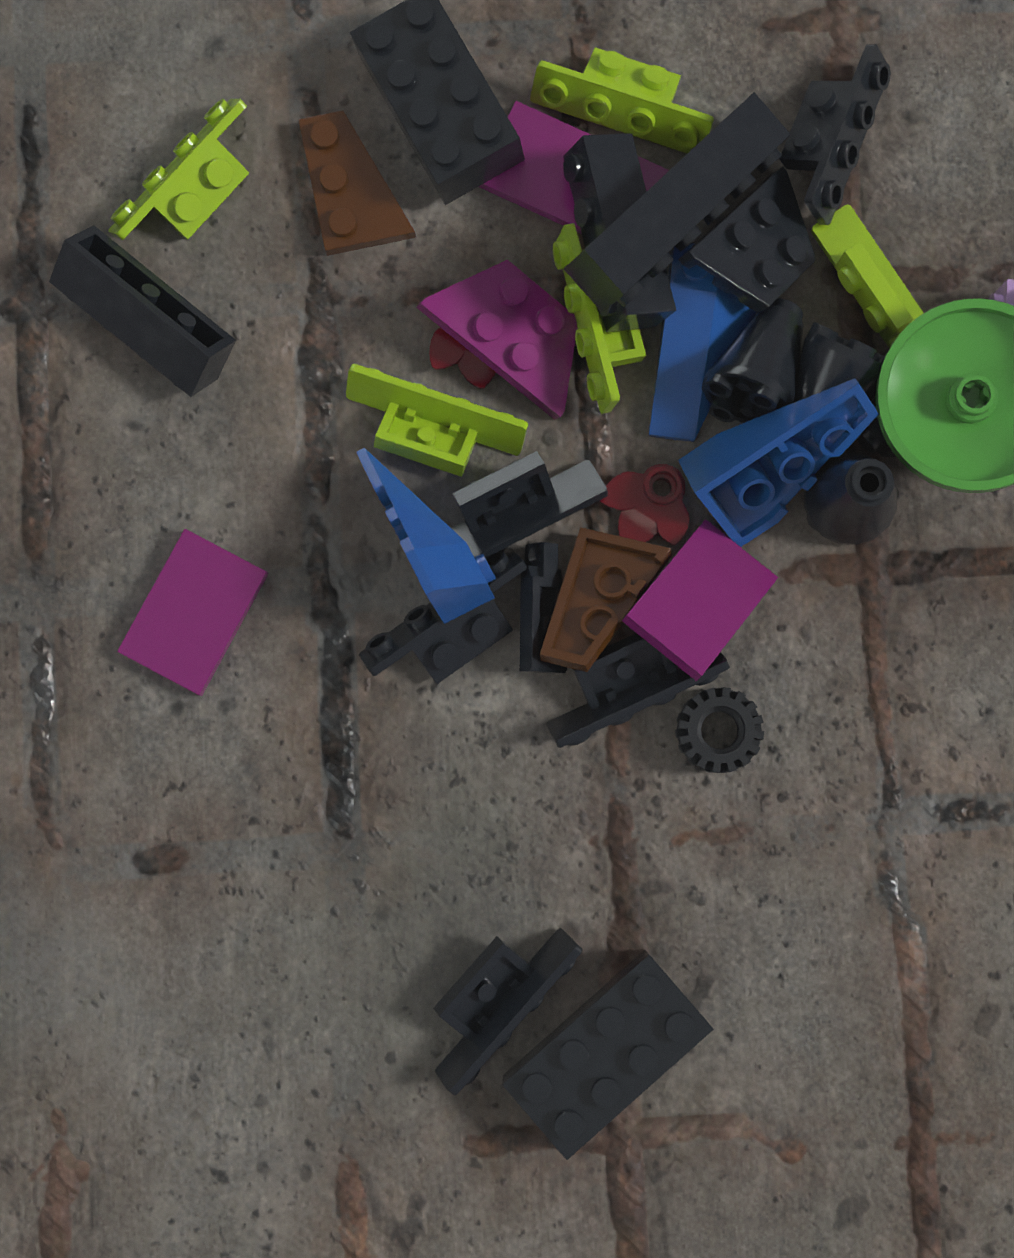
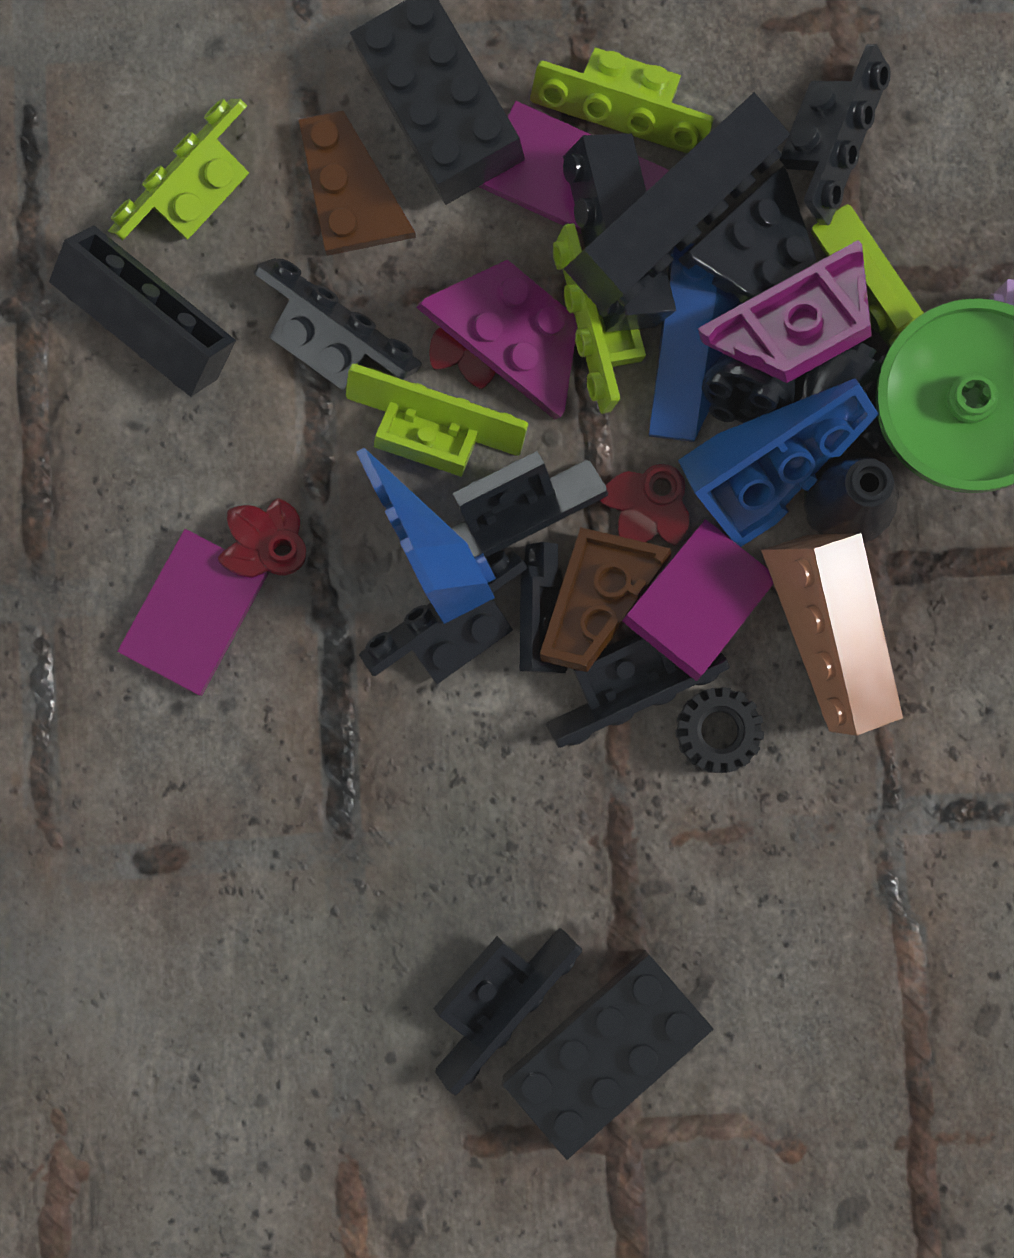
(258, 536): none -> dark red plate
(326, 332): none -> black bracket
(798, 319): none -> wing
(837, 628): none -> nougat wedge

